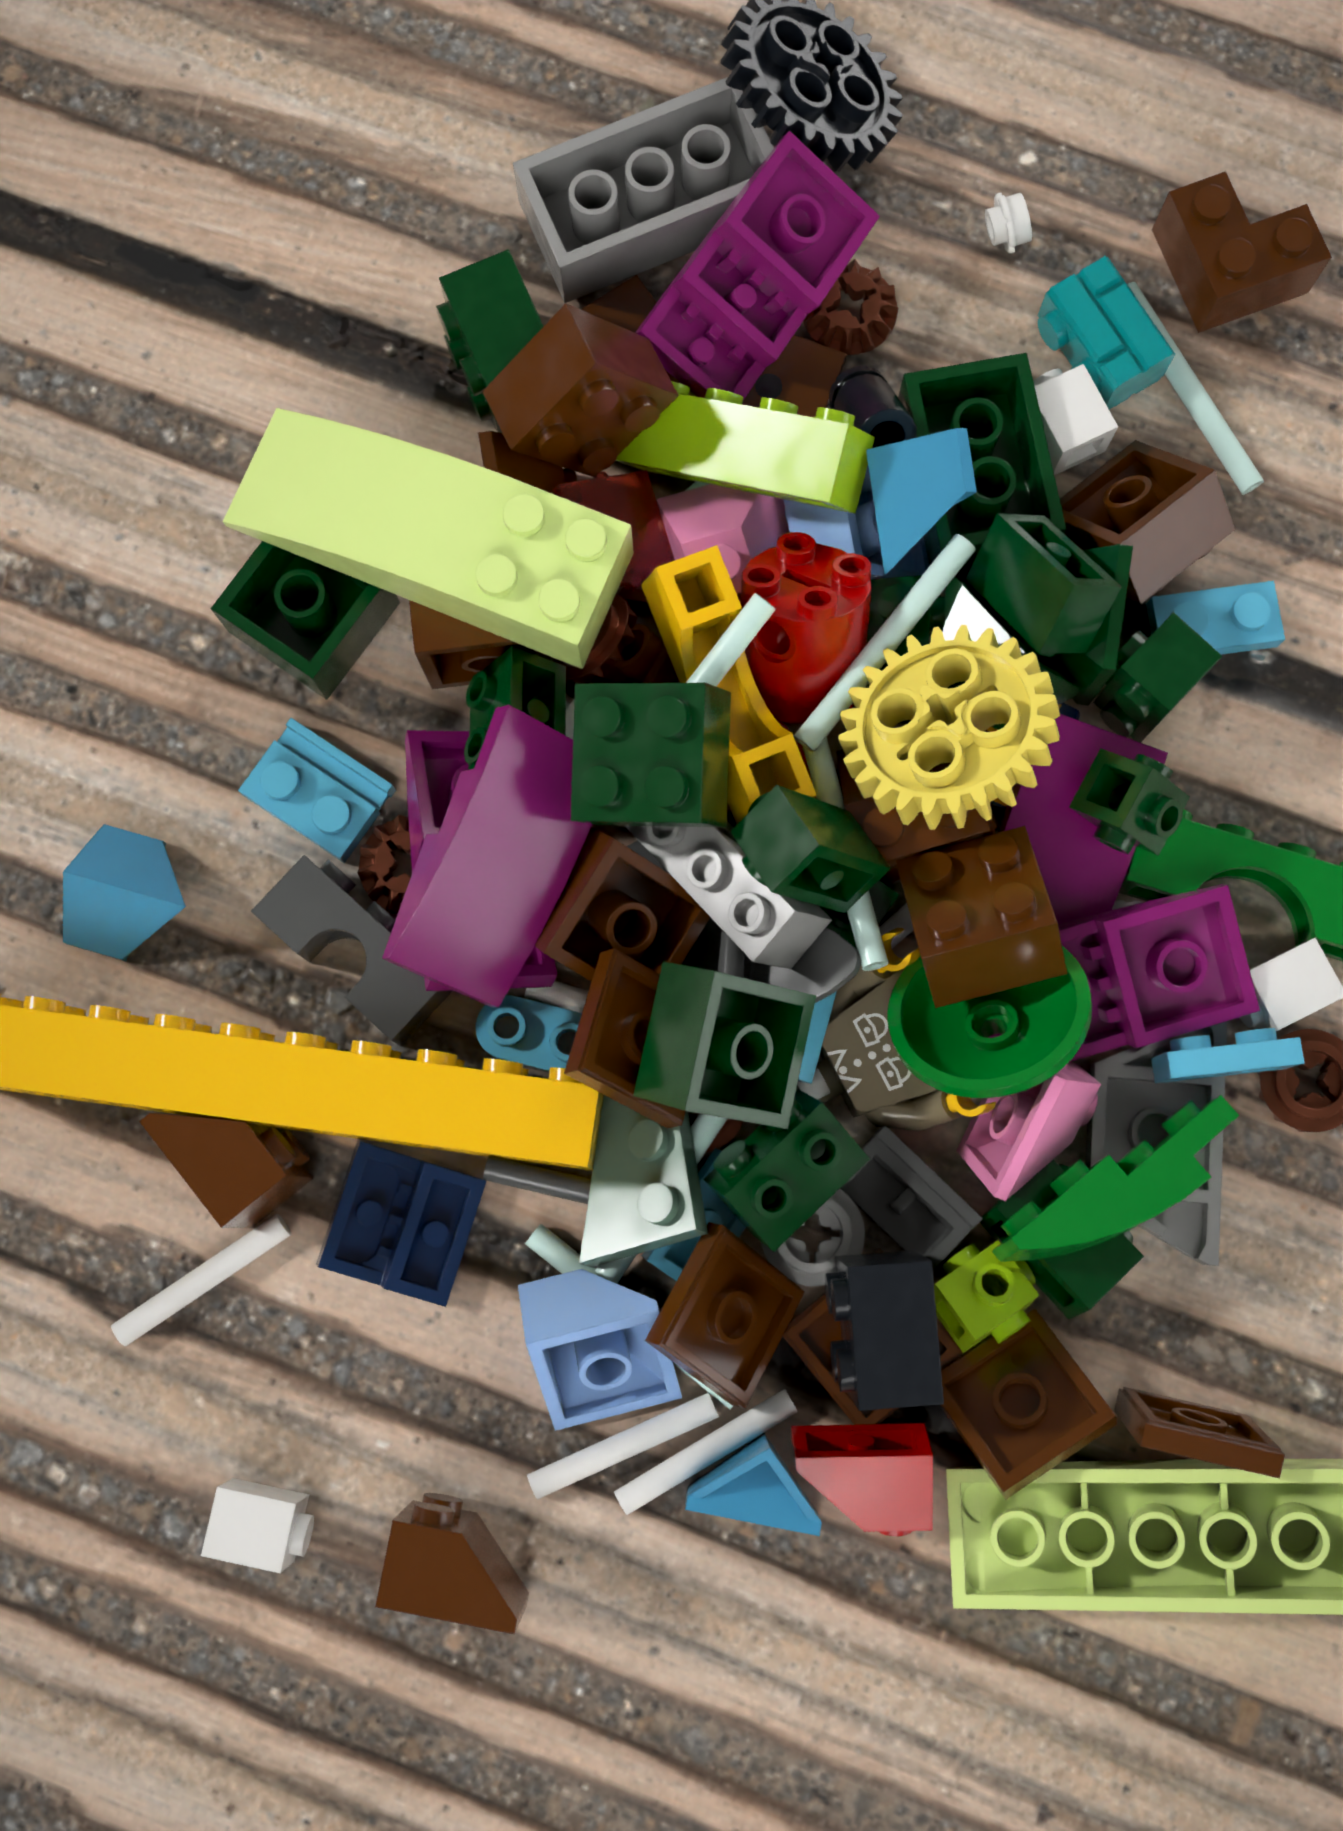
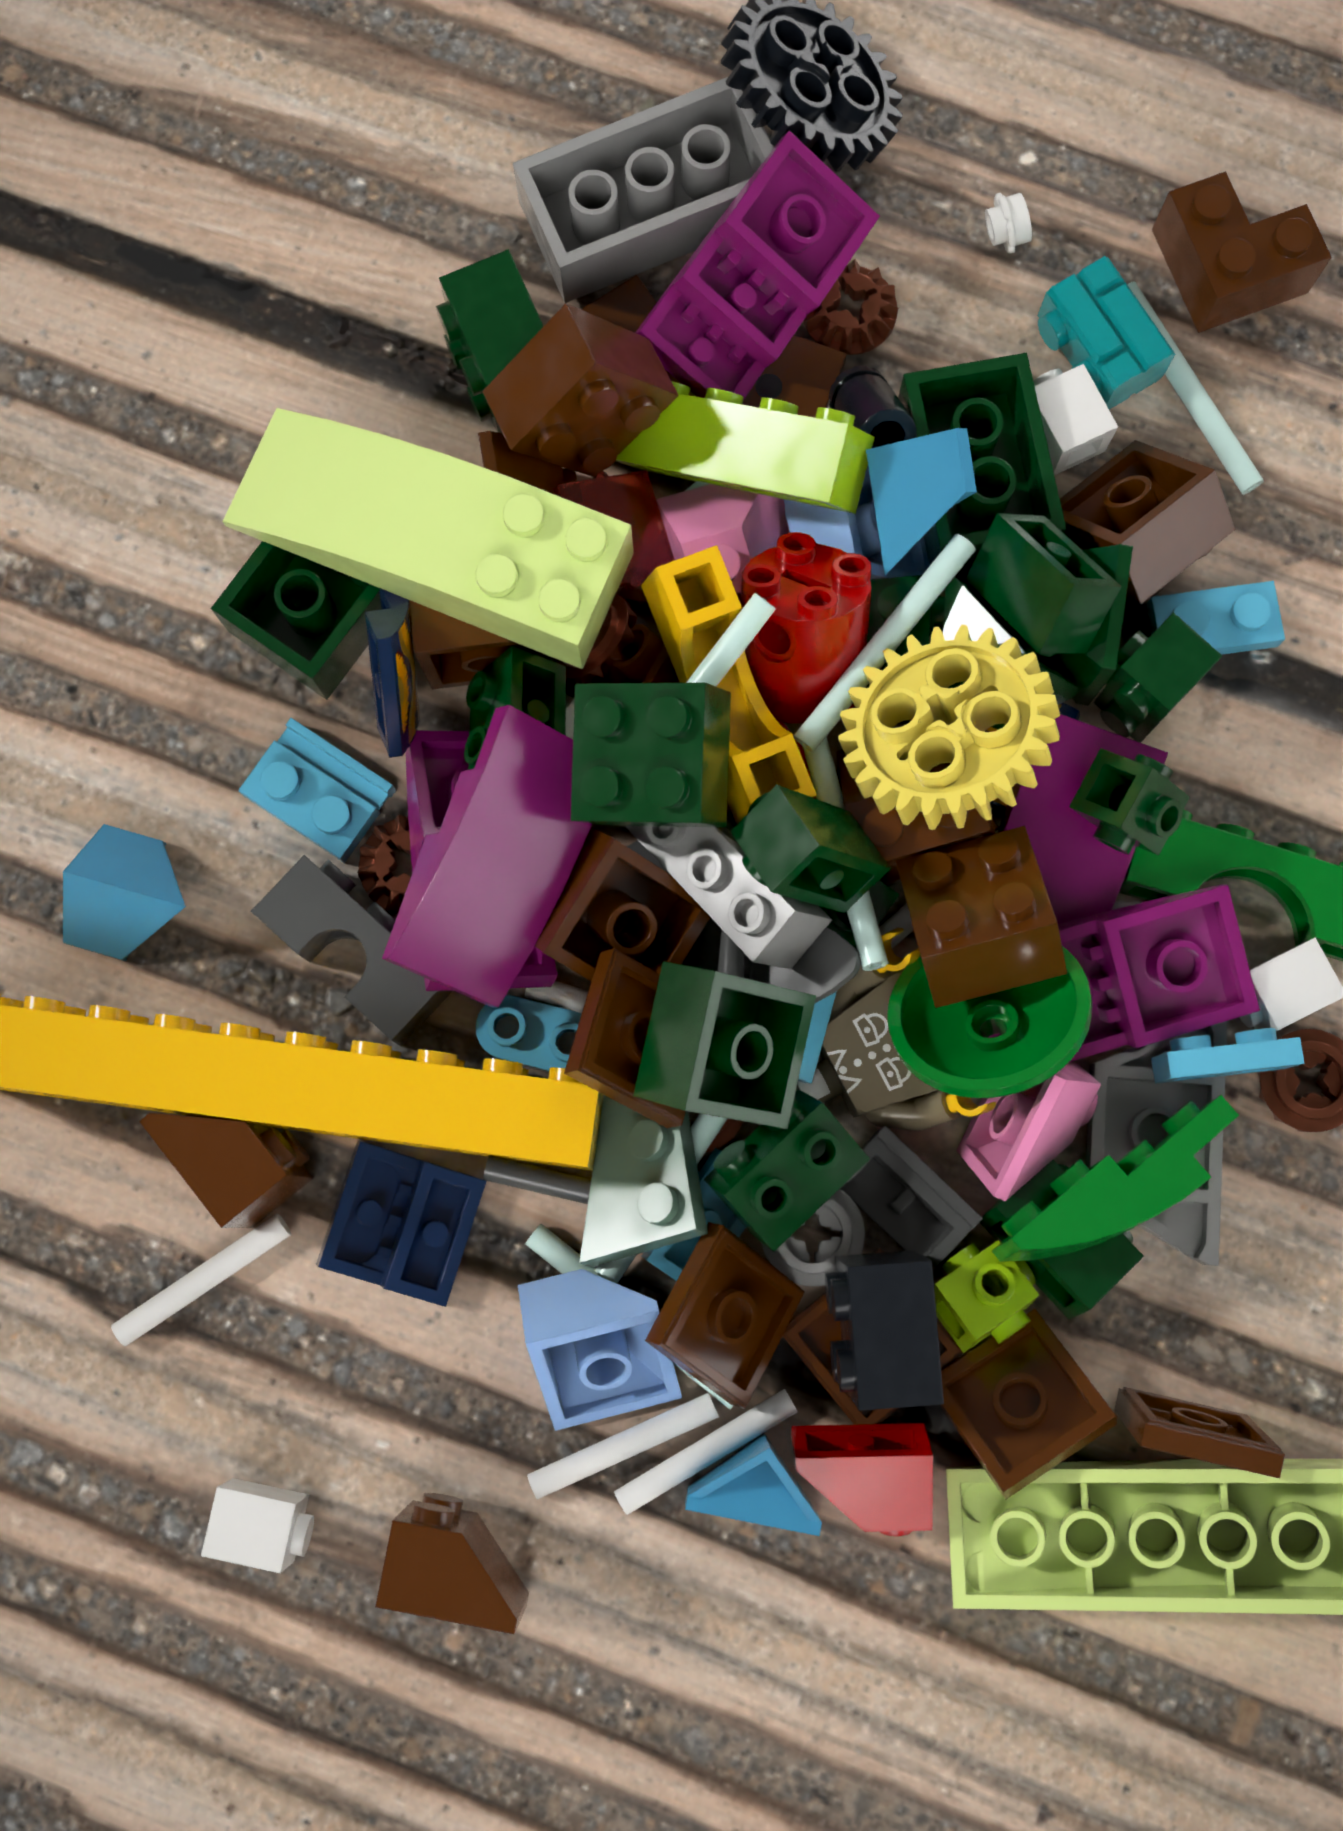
(393, 672): none -> dark blue slope

